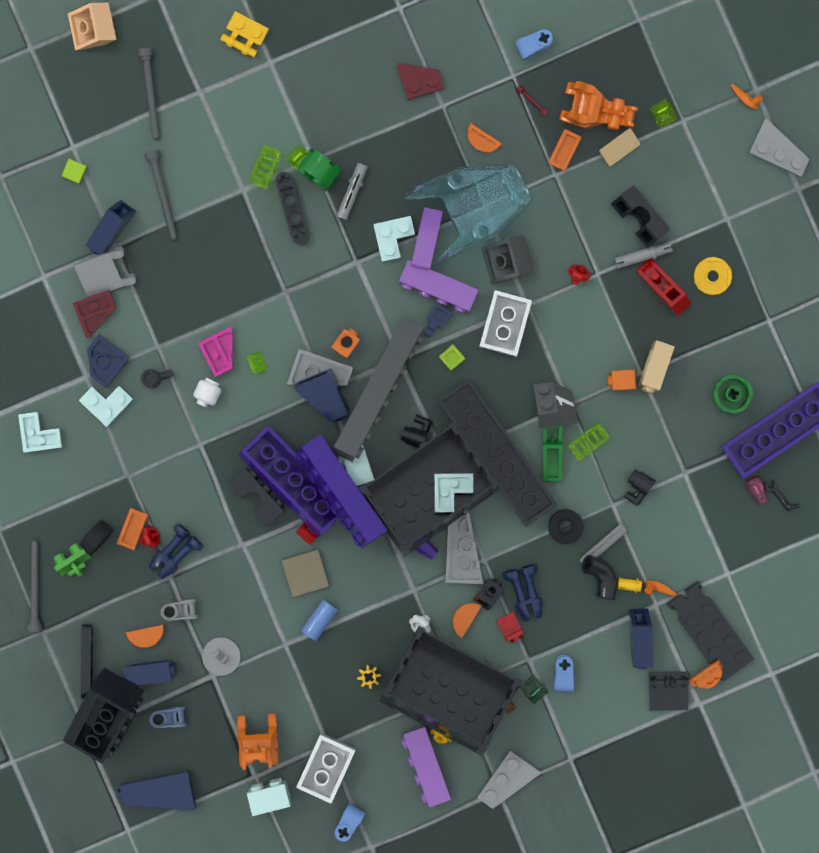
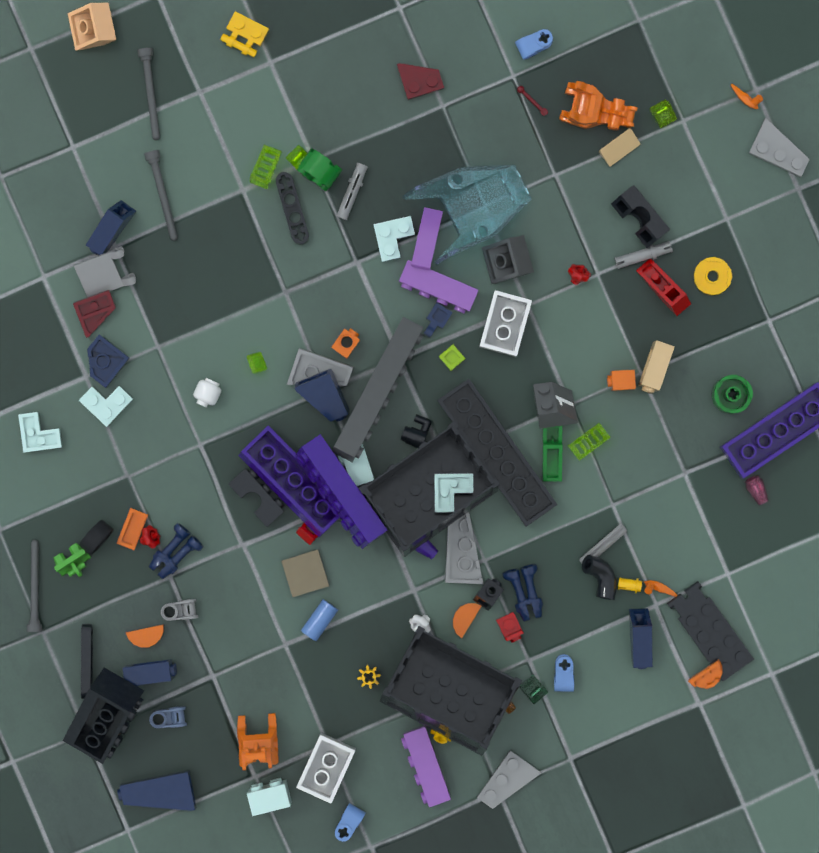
(74, 171): lime tile -> none
(152, 378): black piece -> none
(219, 351): dark pink wing -> none
(221, 656): light grey piece -> none
(482, 141): orange tile -> none
(564, 149): orange tile -> none
(565, 537): black tyre -> none
(640, 482): black piece -> none
(668, 690): black hinge -> none
(778, 494): black piece -> none

